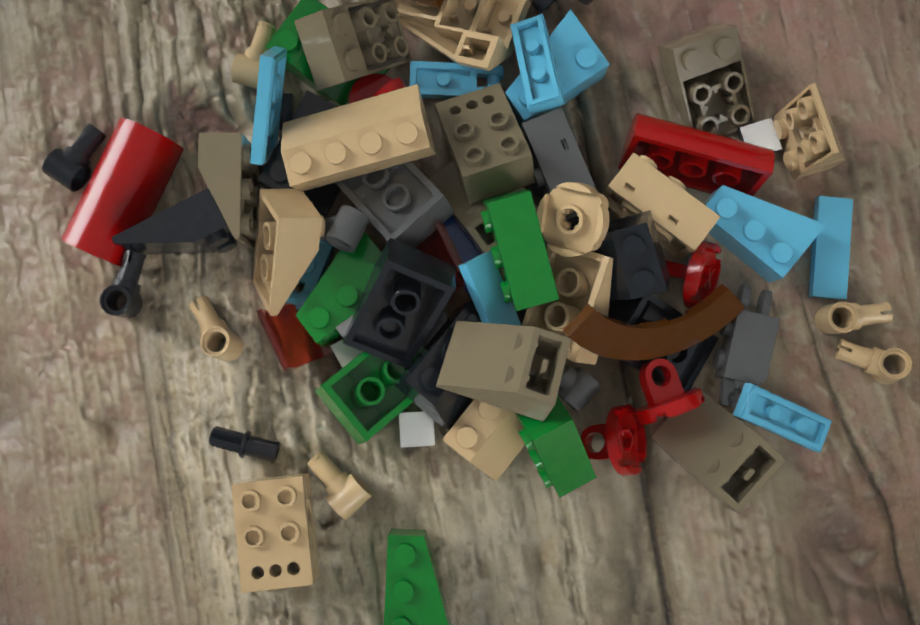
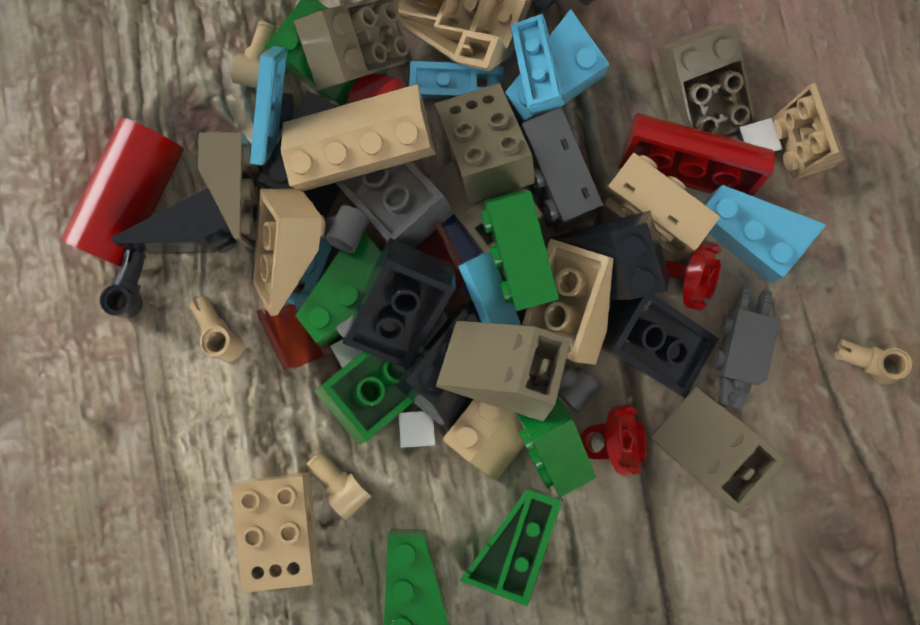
(71, 165): black pin -> none
(244, 444): black axle -> none
(517, 549): none -> green wedge
(592, 214): tan plate -> none
(656, 338): reddish brown tile -> none
(665, 399): red tile -> none
(782, 417): medium azure tile -> none
(831, 249): medium azure tile -> none
(852, 316): tan pin -> none

